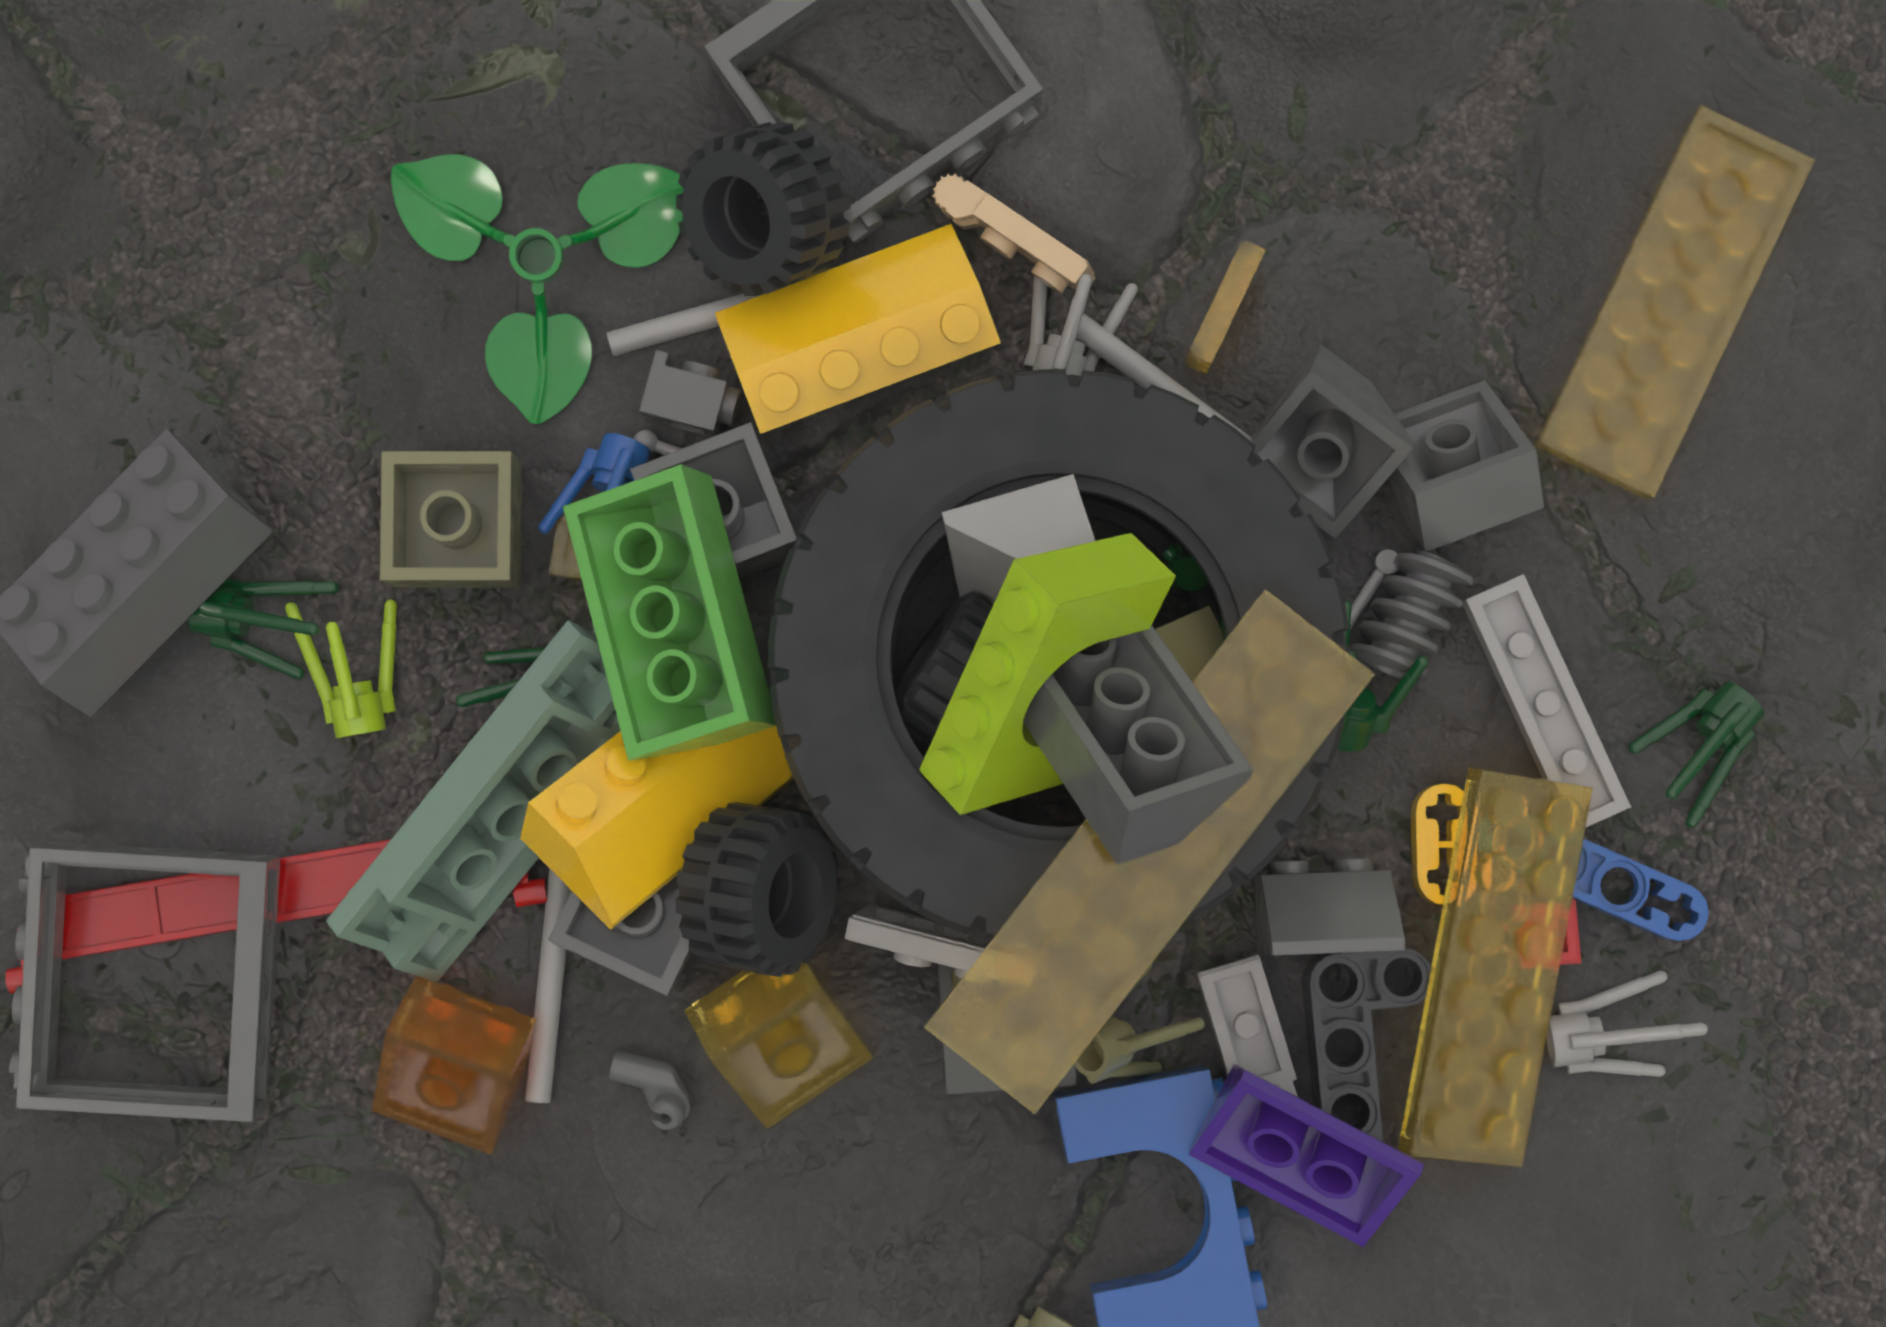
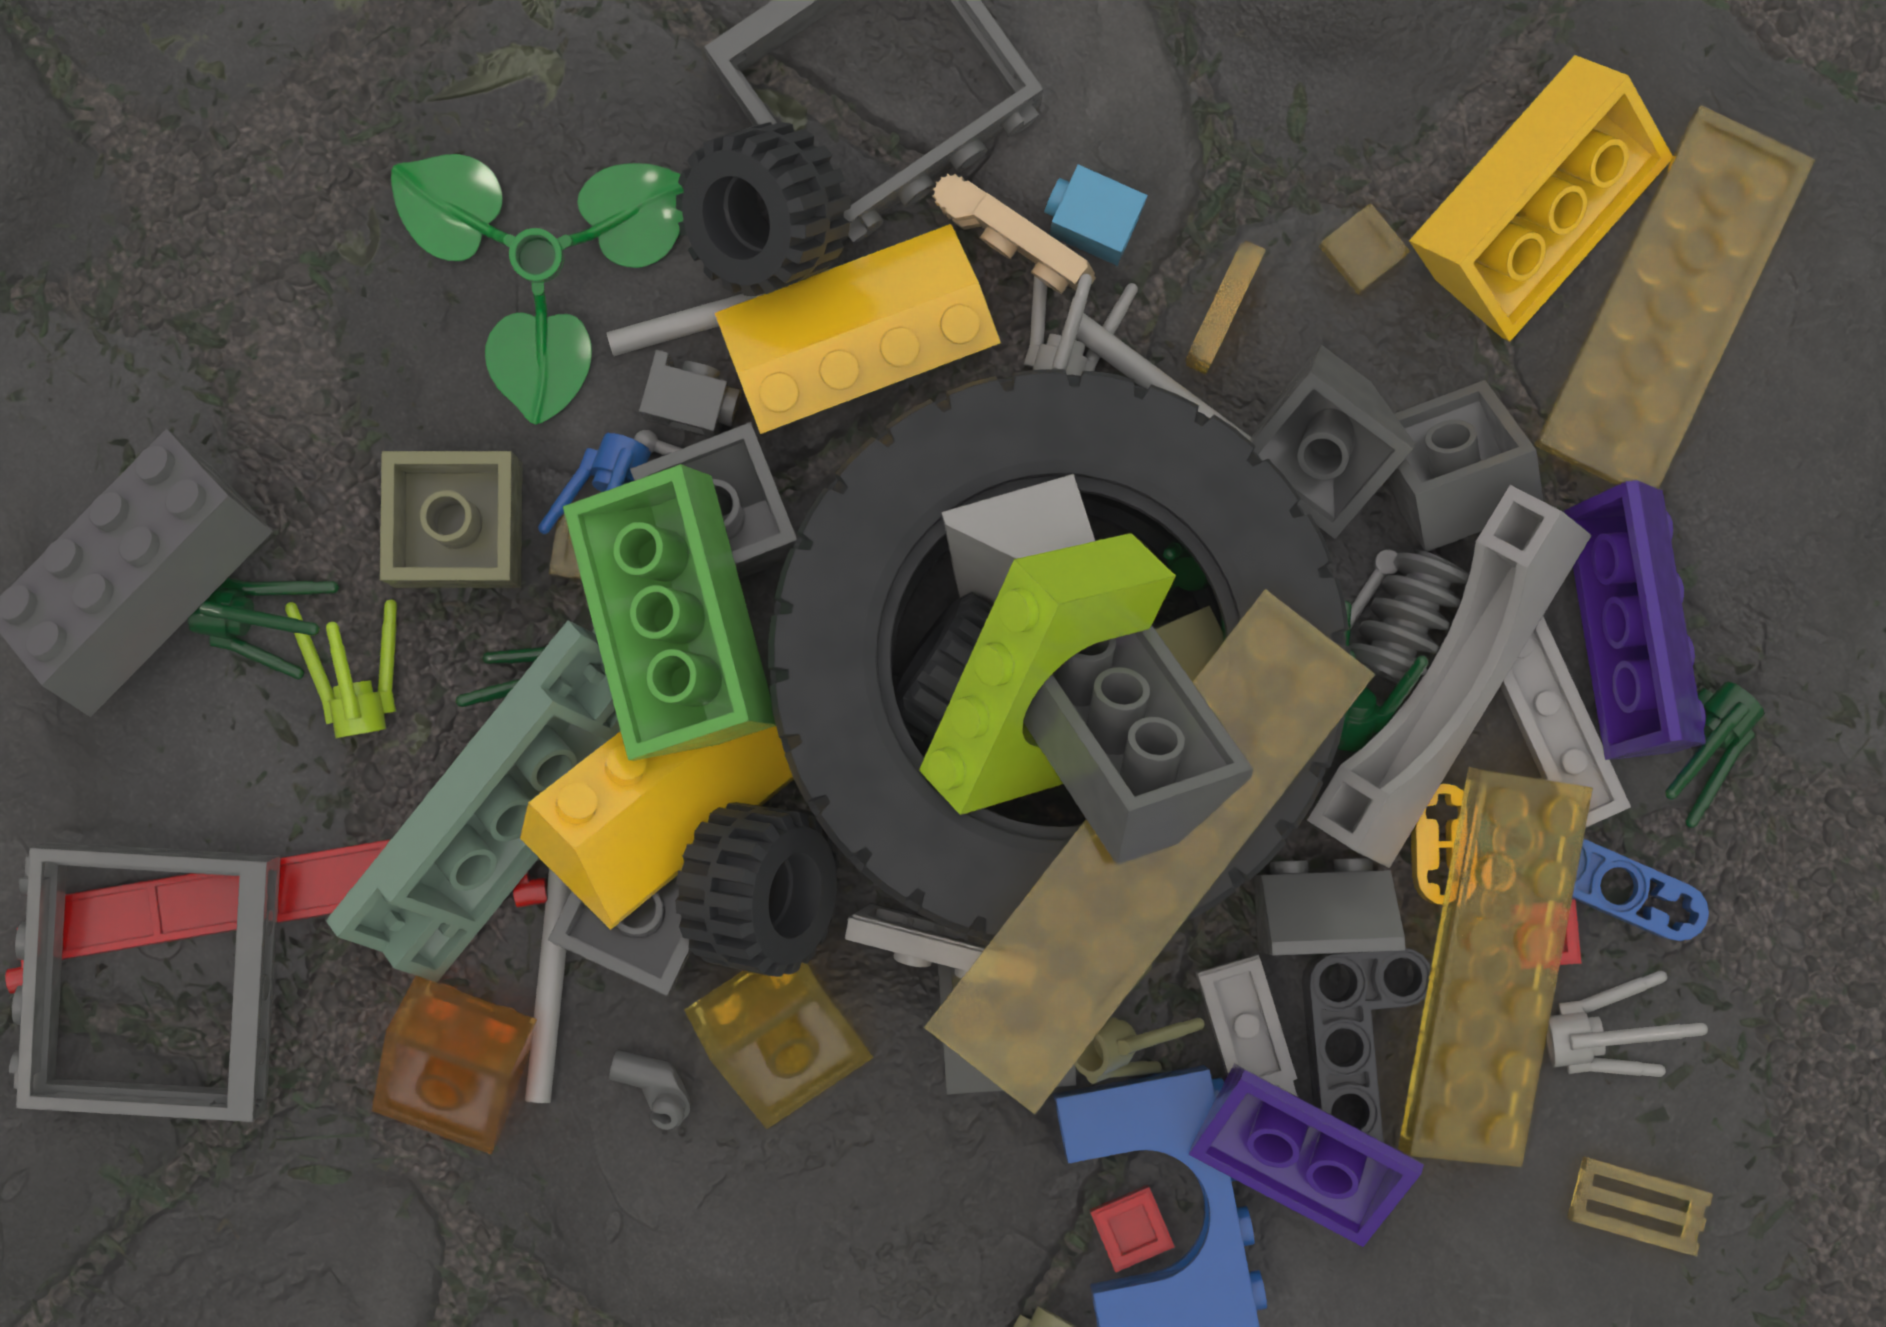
(1094, 213): none -> dark azure brick
(1131, 1228): none -> red tile
(1364, 248): none -> clear yellow tile
(1510, 585): none -> light grey arch
(1543, 195): none -> yellow slope
(1636, 624): none -> dark purple slope
(1692, 1220): none -> clear yellow tile

